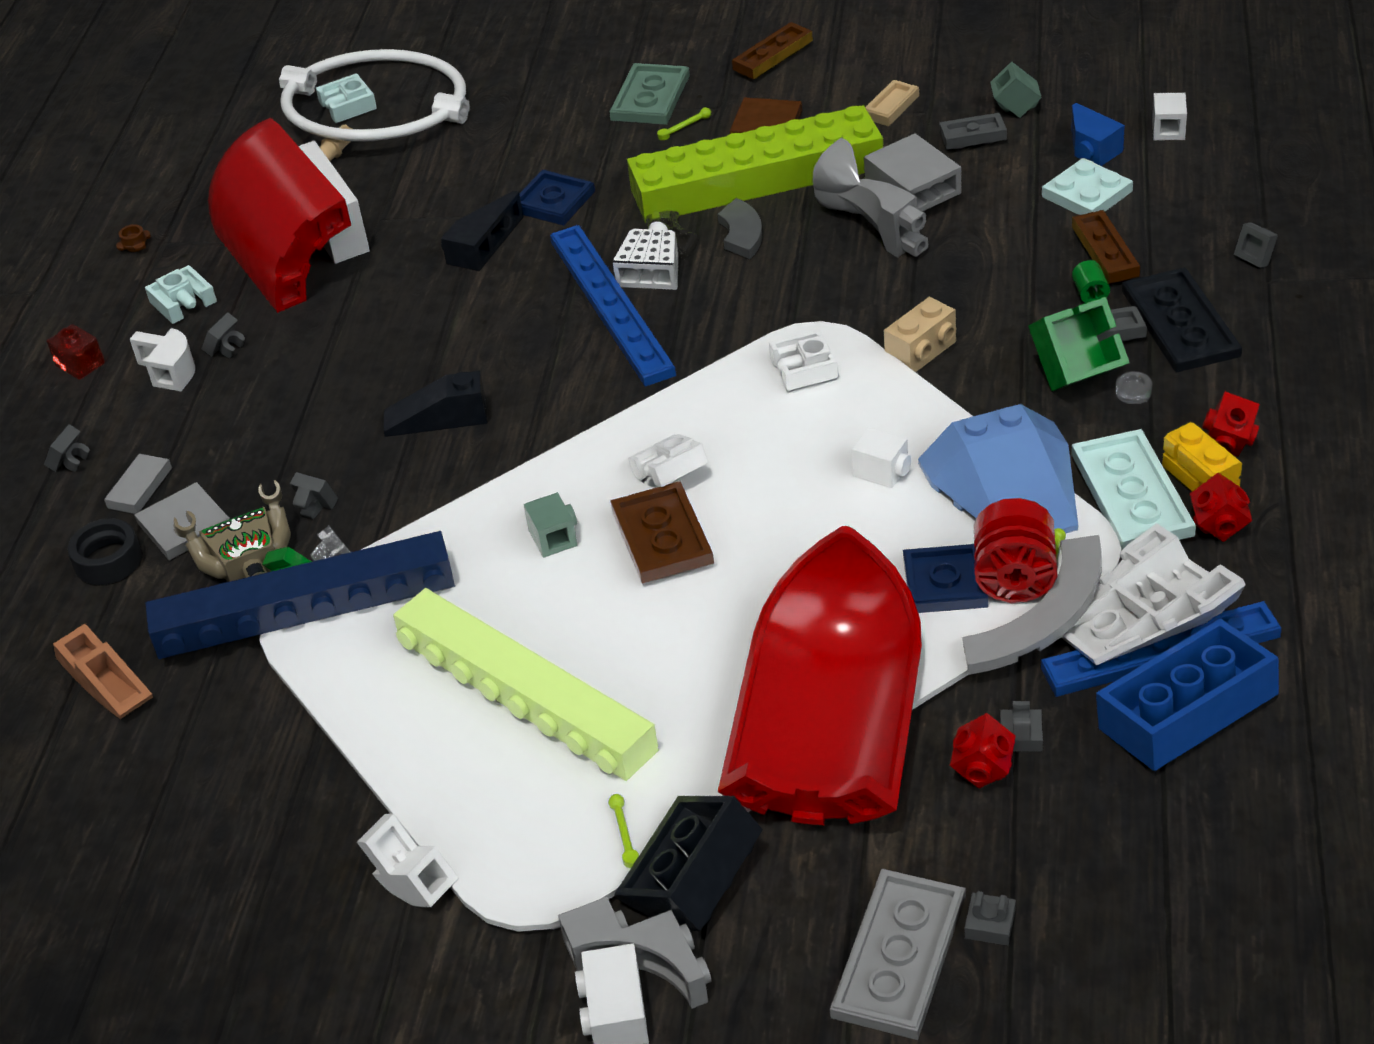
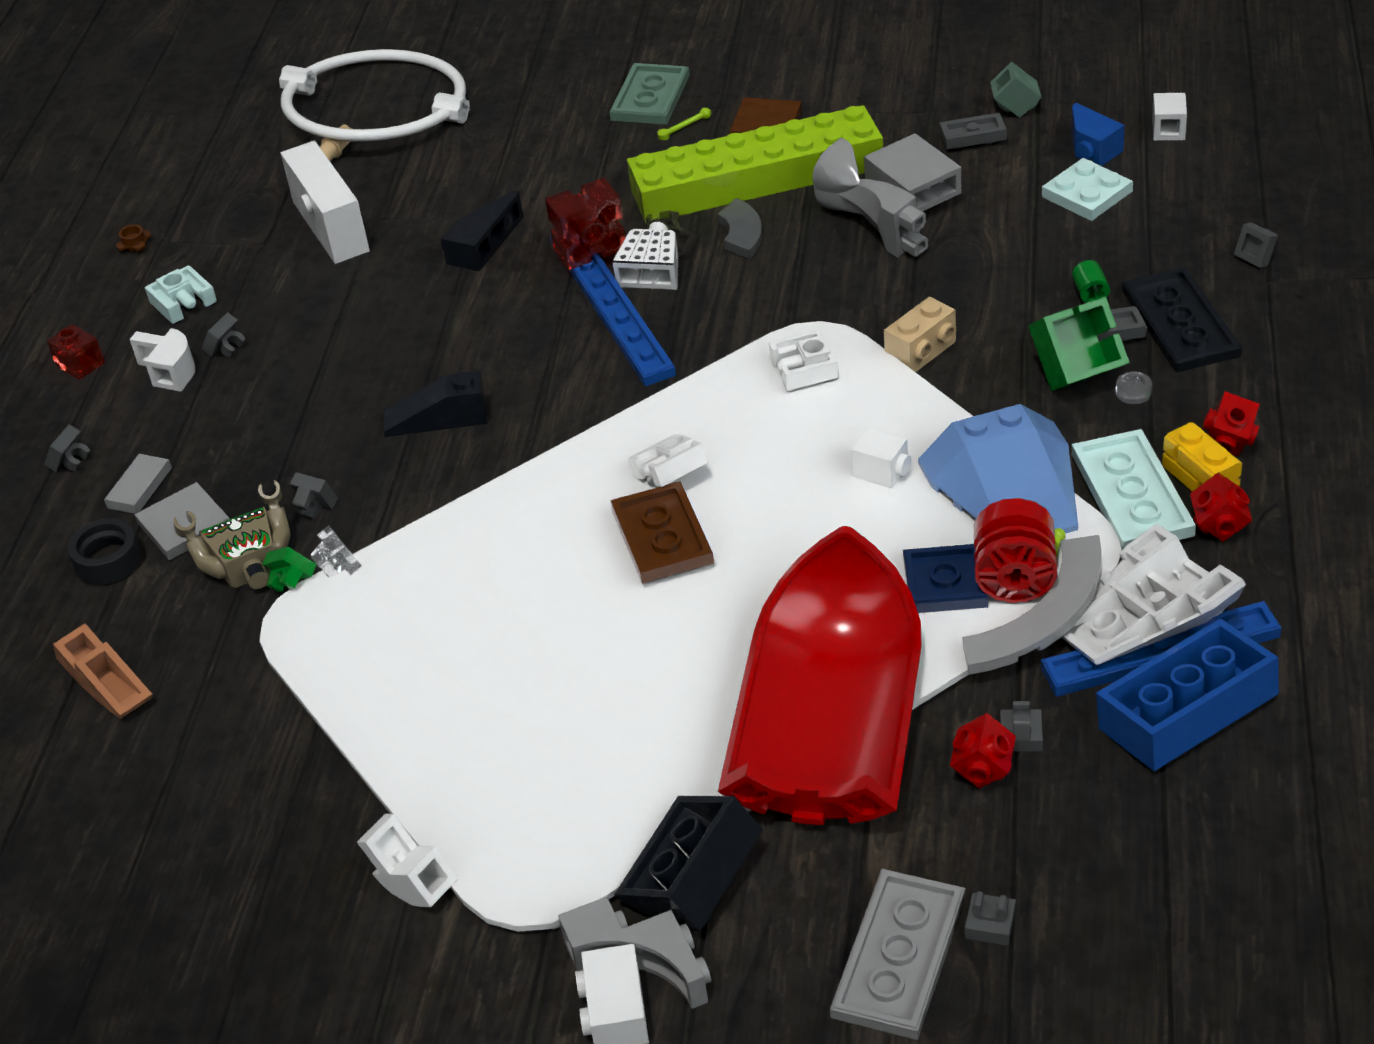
(274, 211): red panel -> none
(298, 594): dark blue brick -> none
(346, 97): light aqua brick -> none
(527, 684): yellowish green brick -> none
(551, 524): sand green brick -> none
(555, 197): dark blue tile -> none
(585, 223): none -> clear red brick
(629, 857): lime hinge -> none
(772, 50): reddish brown plate -> none
(892, 102): tan tile -> none
(1106, 246): reddish brown plate -> none

